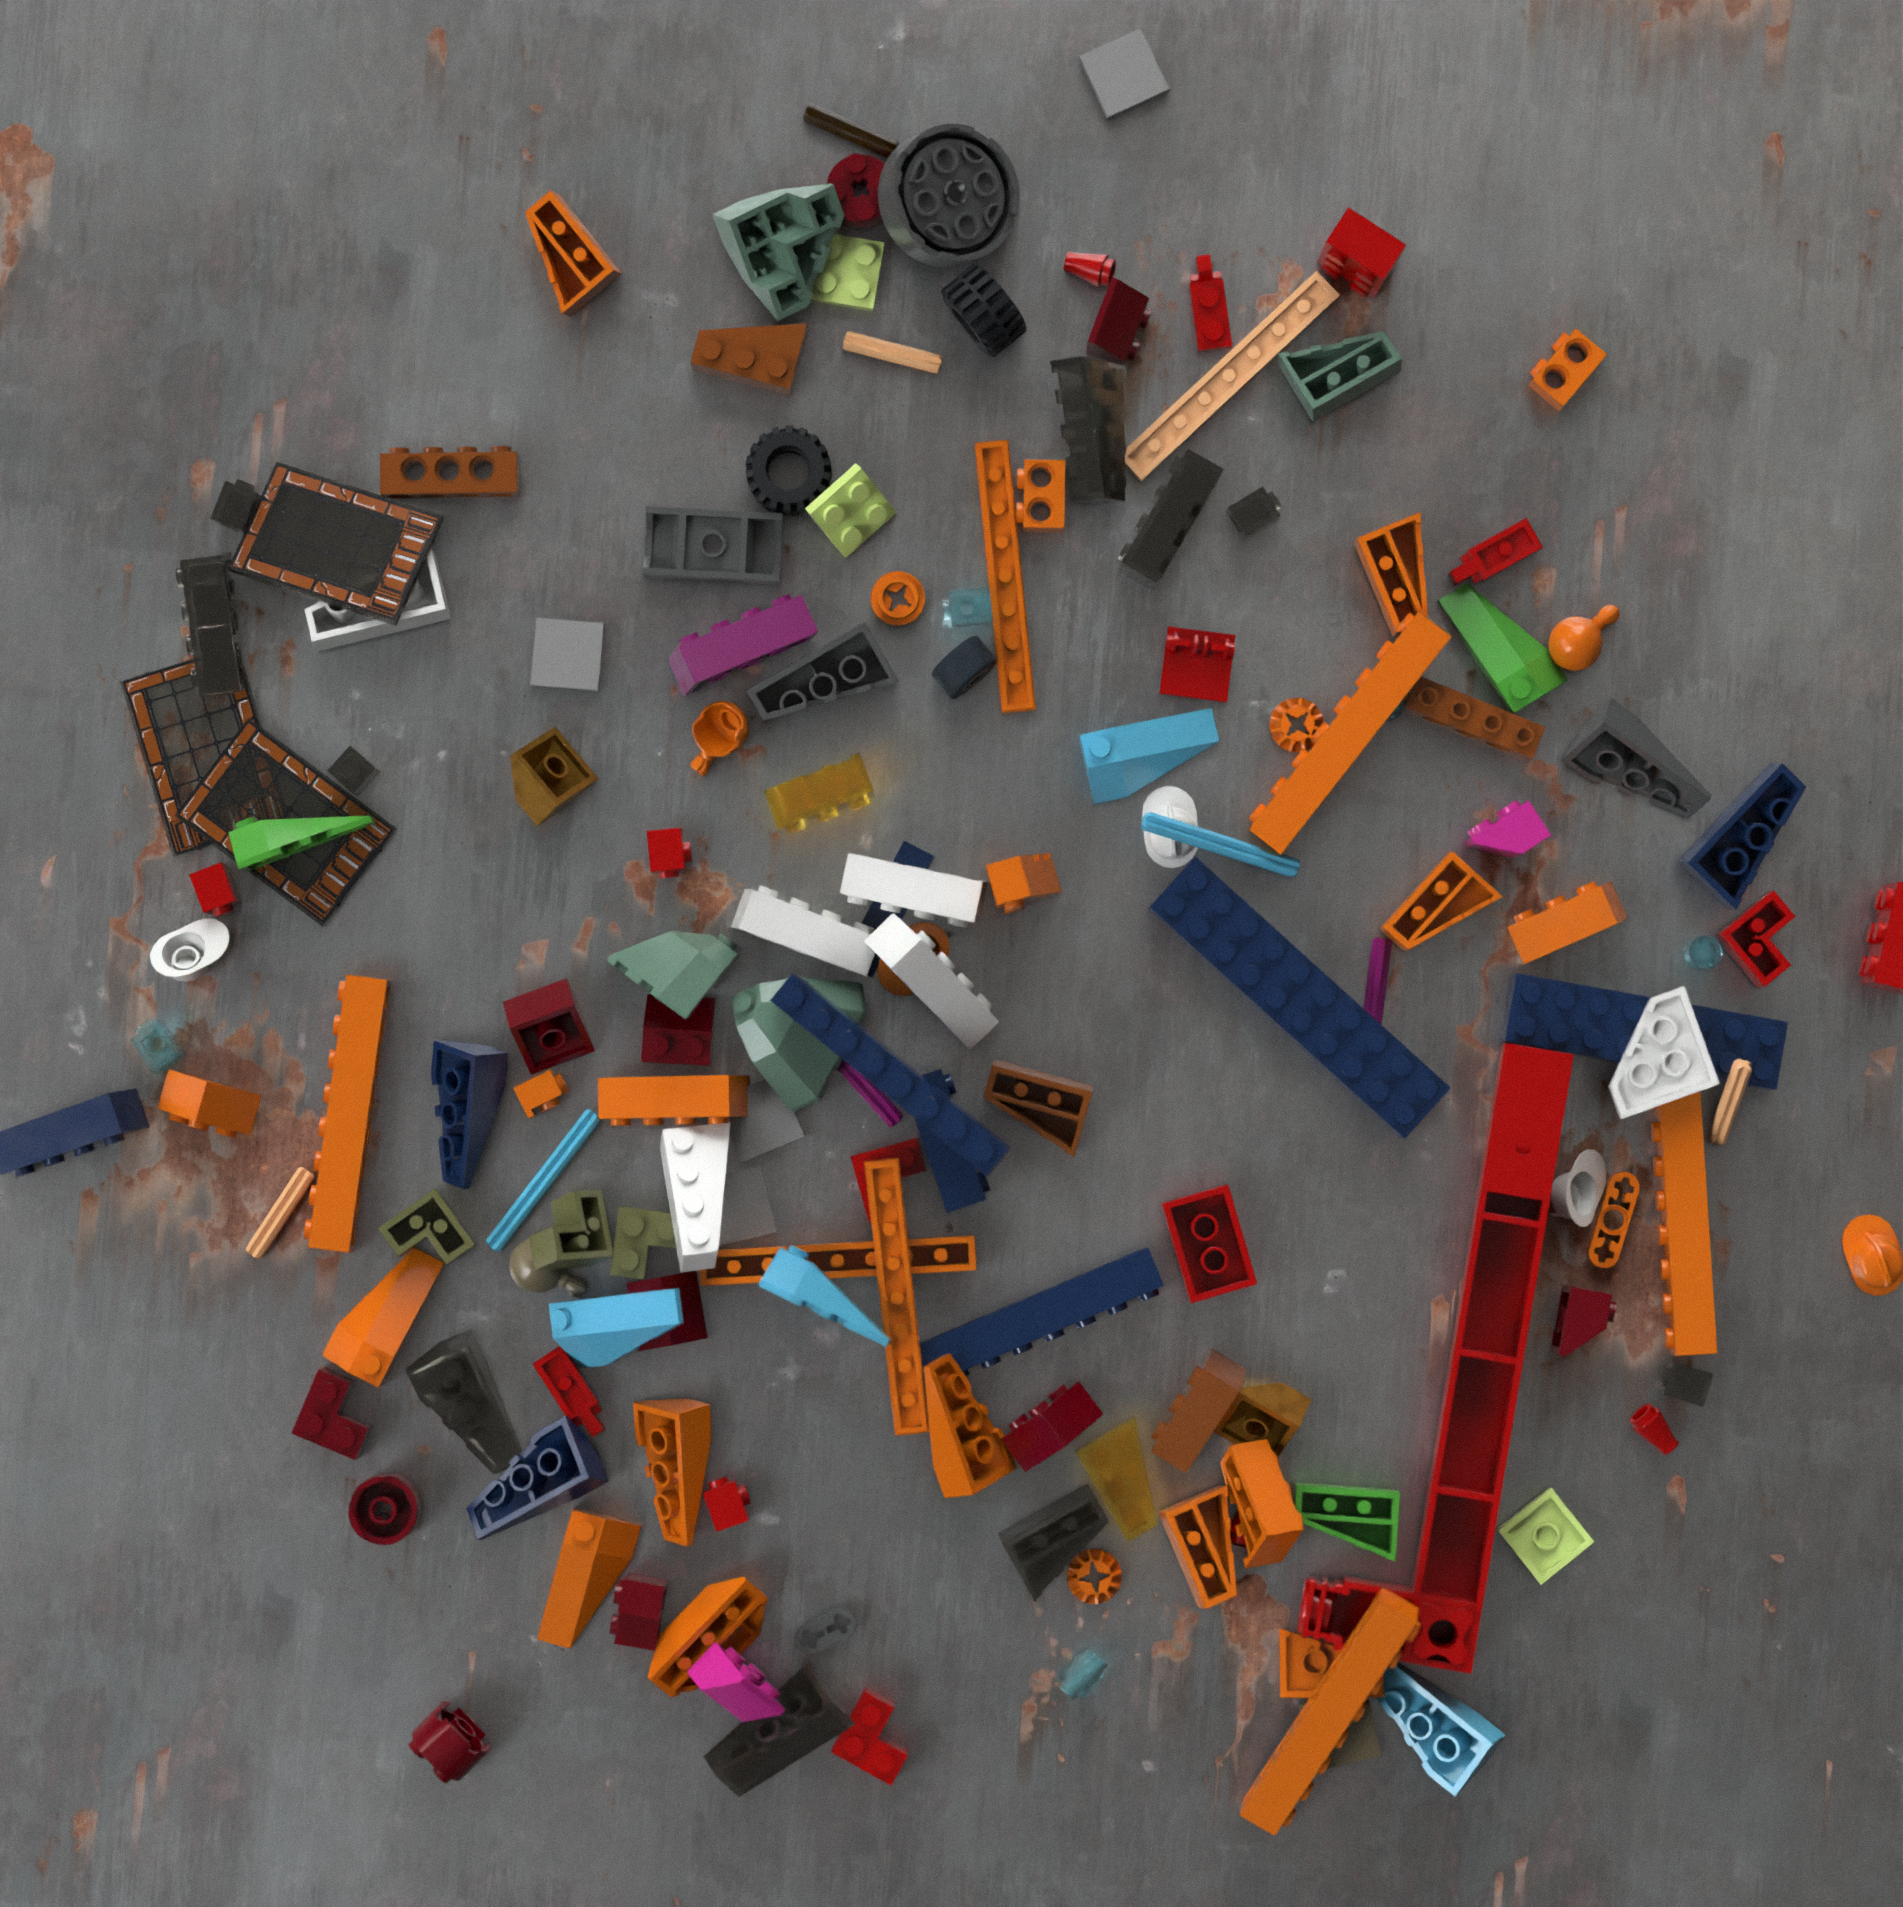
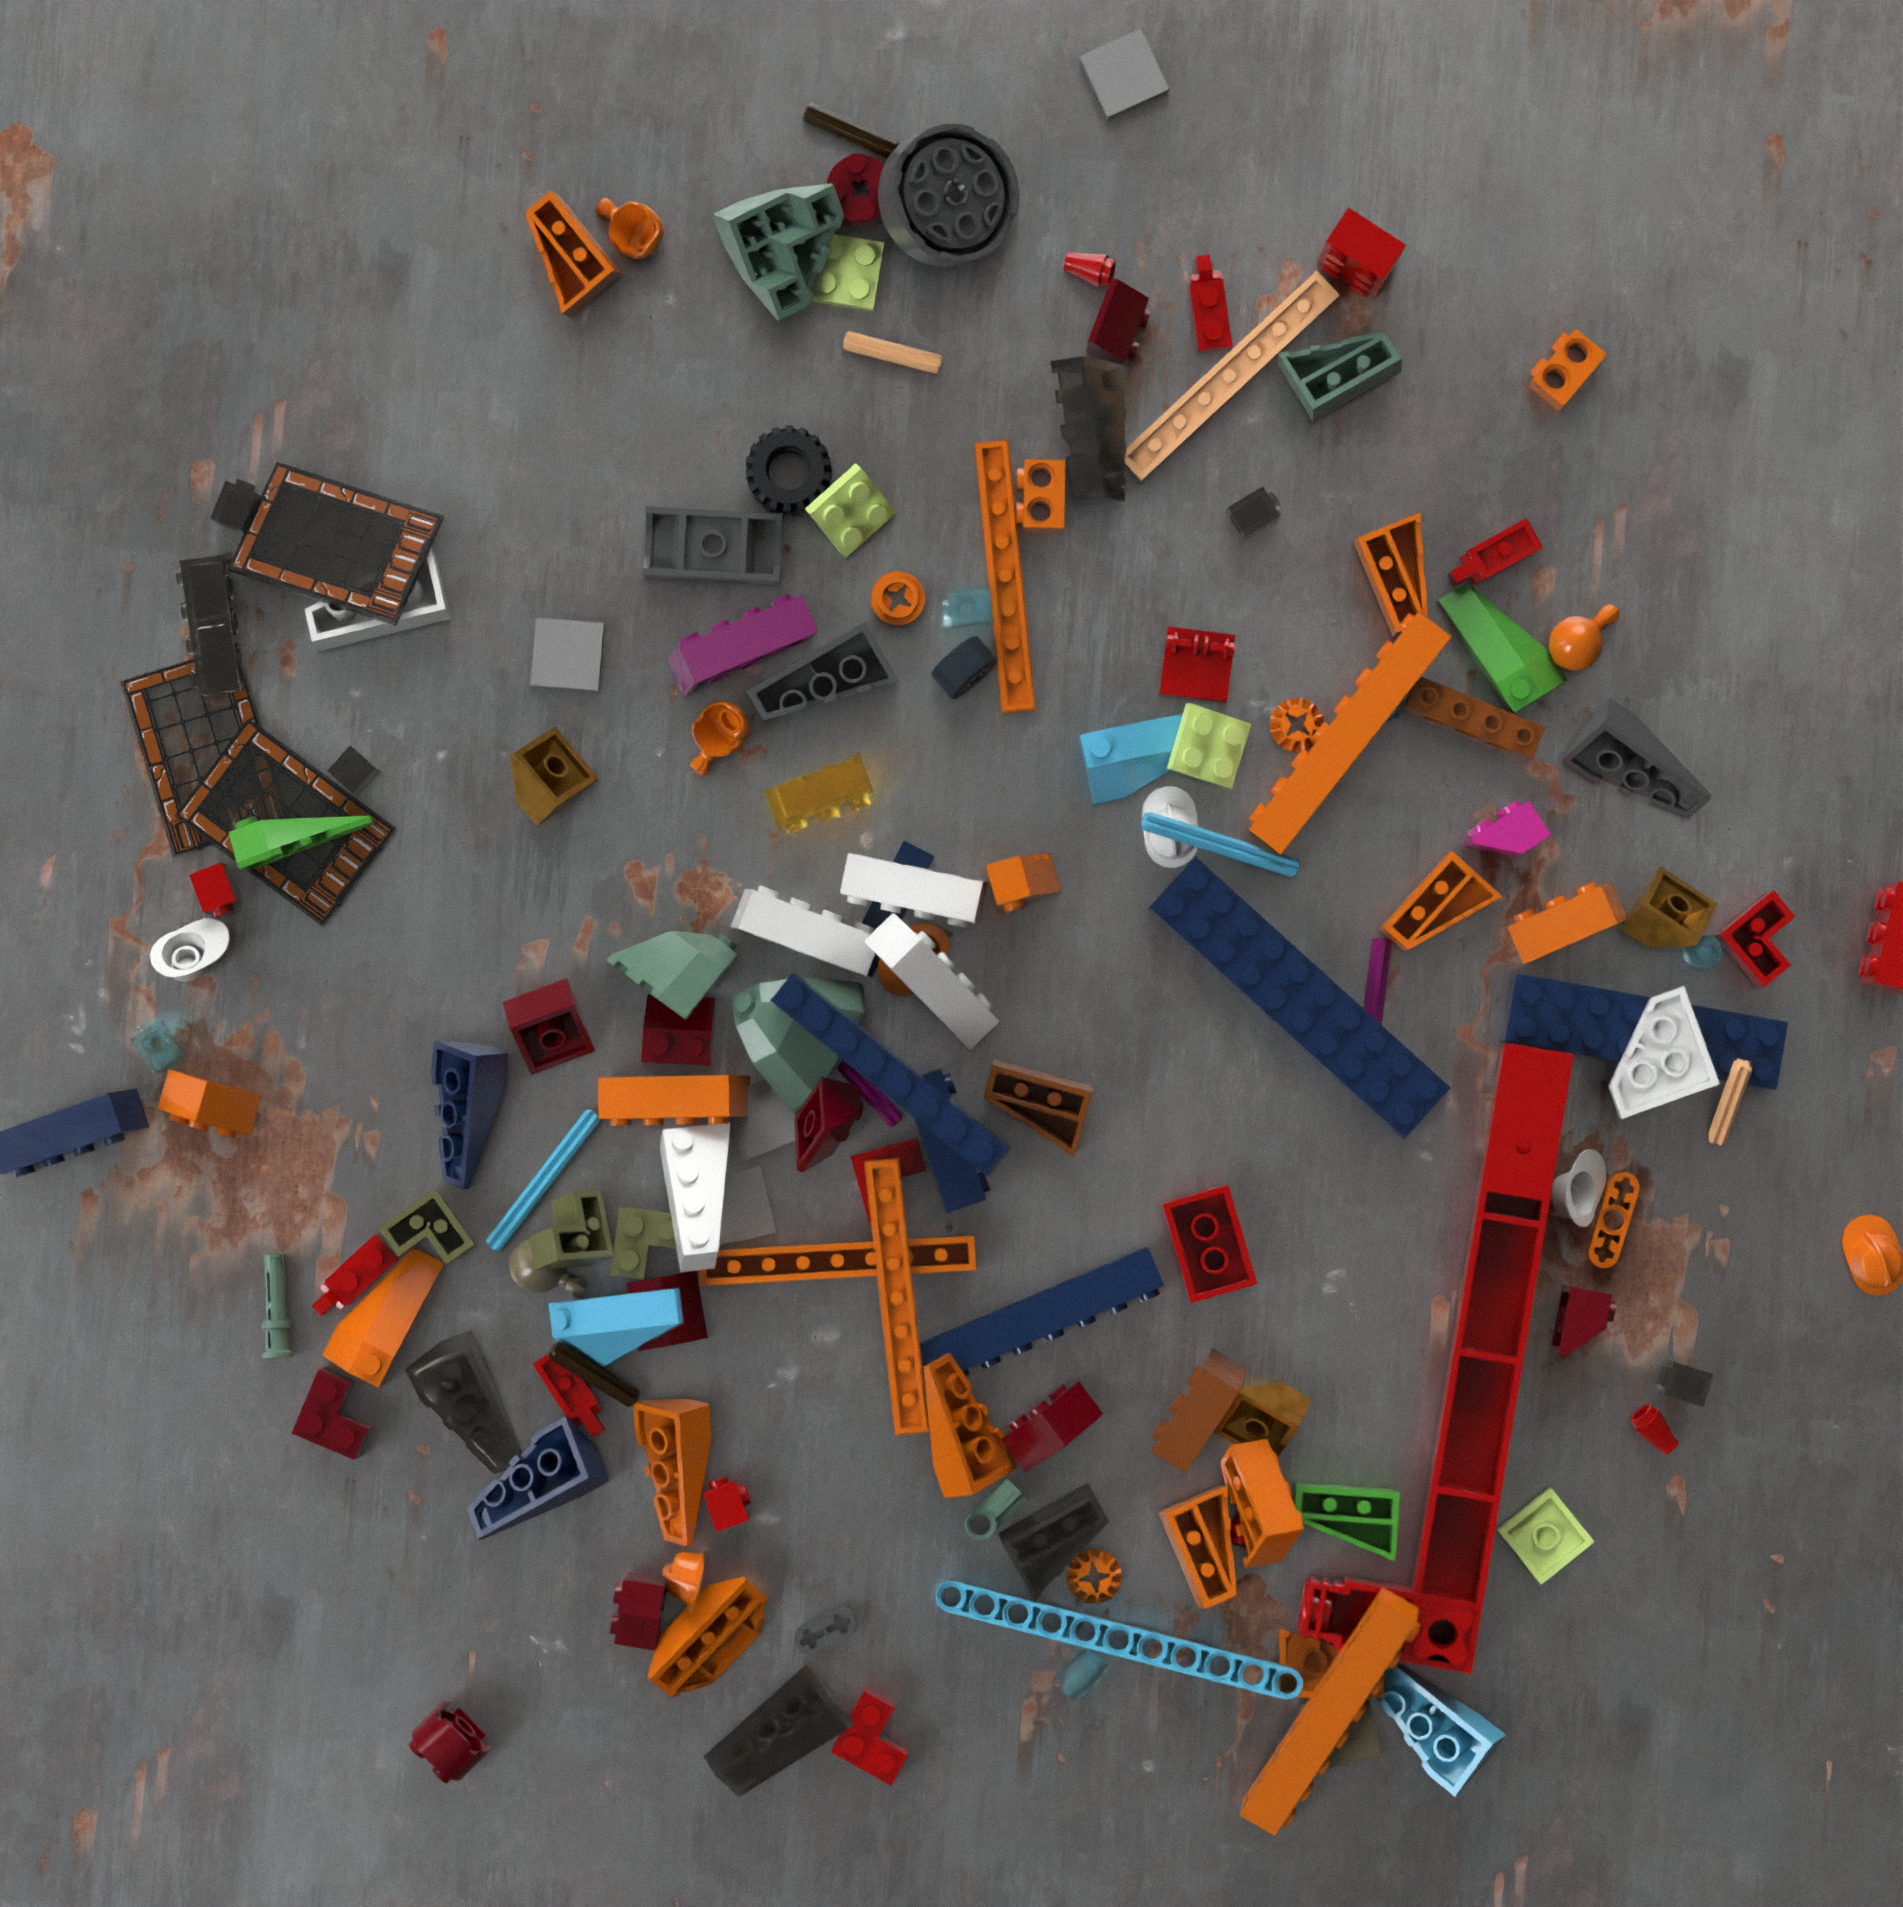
(276, 1322): none -> sand green pin
(280, 1212): light nougat axle -> none
(348, 1113): orange brick -> none
(355, 1275): none -> red hinge
(379, 1527): dark red brick -> none
(502, 482): dark orange brick -> none
(541, 1092): orange brick -> none
(588, 1566): orange wedge -> none
(593, 1374): none -> dark brown axle
(633, 227): none -> orange hair
(668, 852): red brick -> none
(685, 1577): none -> orange piece
(735, 1685): dark pink slope -> none
(752, 355): dark orange wedge -> none
(807, 1285): medium azure wedge -> none
(825, 1120): none -> dark red slope
(984, 310): black tyre -> none
(997, 1508): none -> sand green piece
(1120, 1476): clear yellow wedge -> none
(1136, 1635): none -> medium azure beam
(1170, 519): clear smoke wedge -> none
(1209, 746): none -> yellowish green plate
(1669, 913): none -> pearl gold slope
(1684, 1227): orange brick -> none
(1737, 842): dark blue wedge -> none

